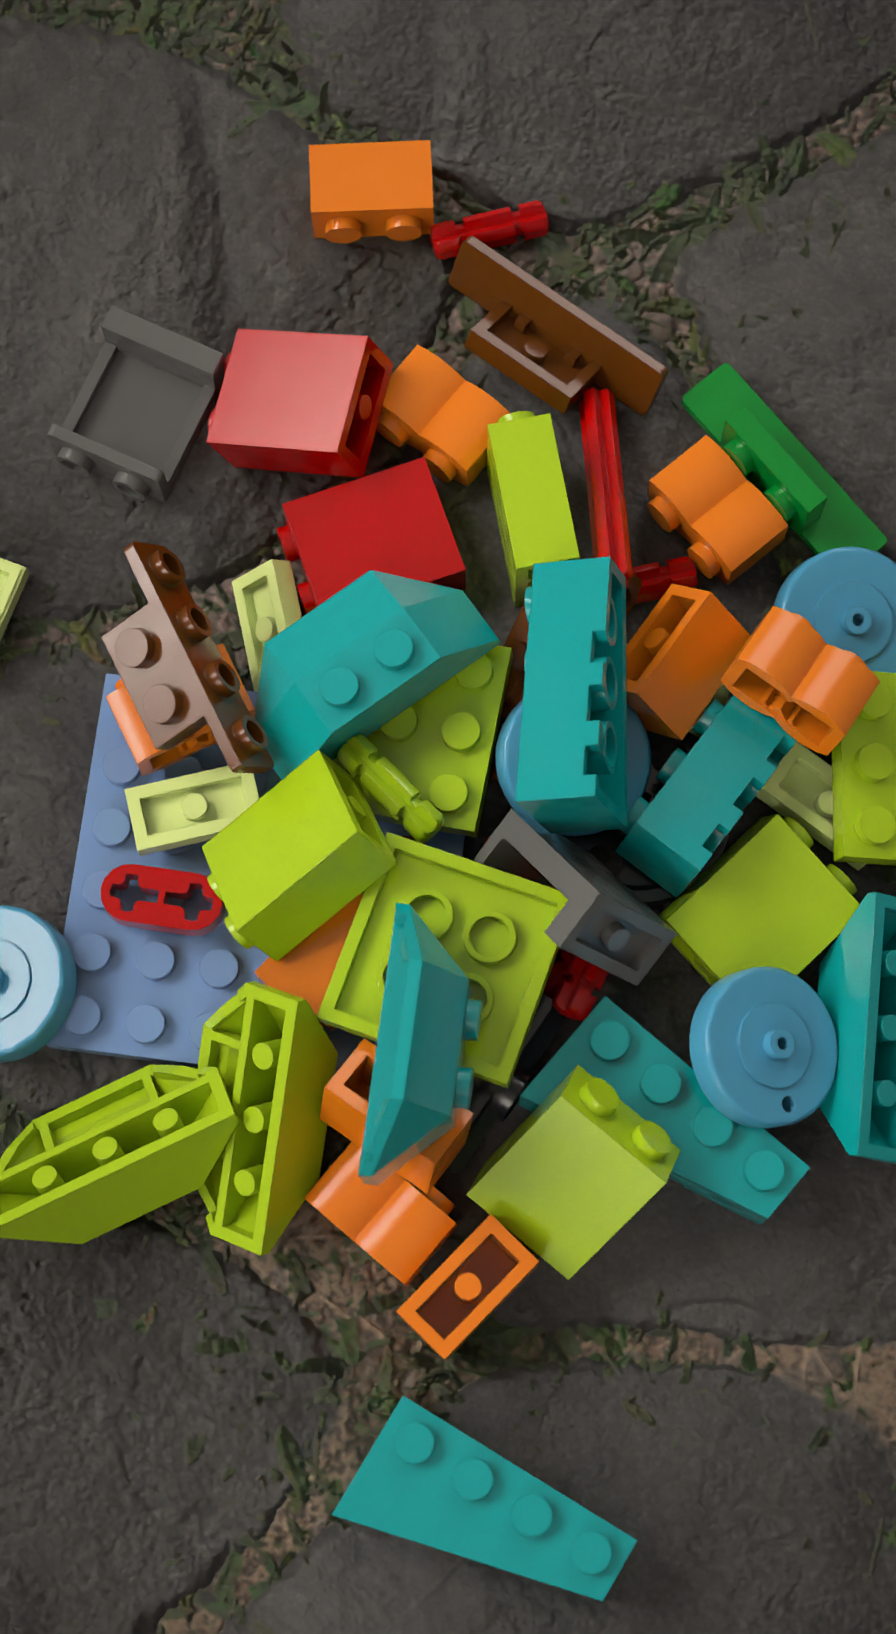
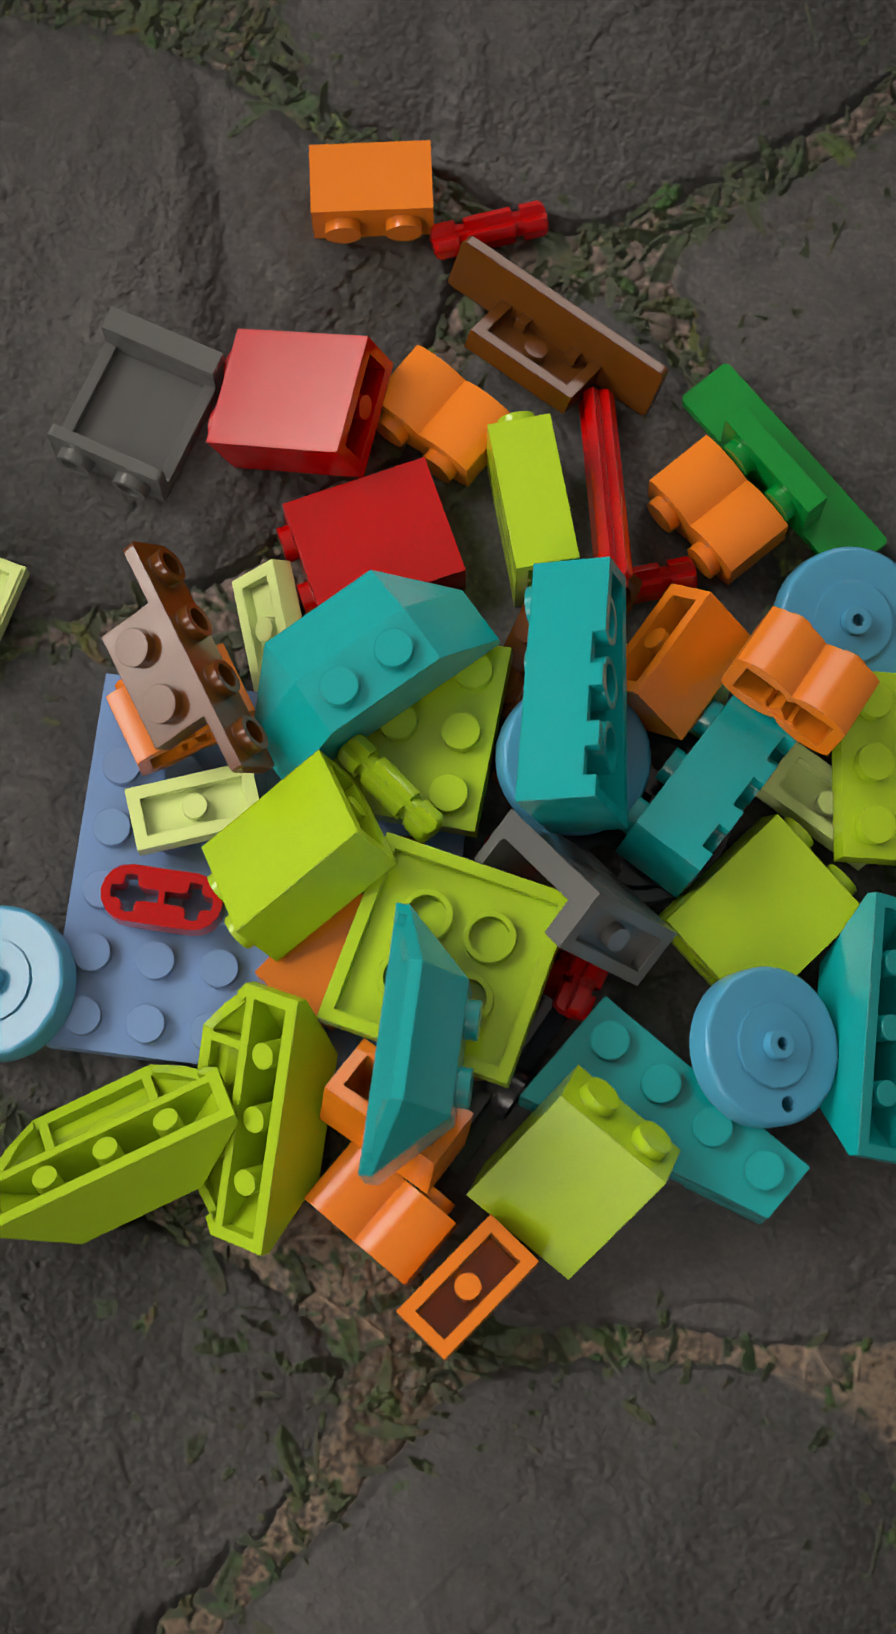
(469, 1501): teal wedge -> none

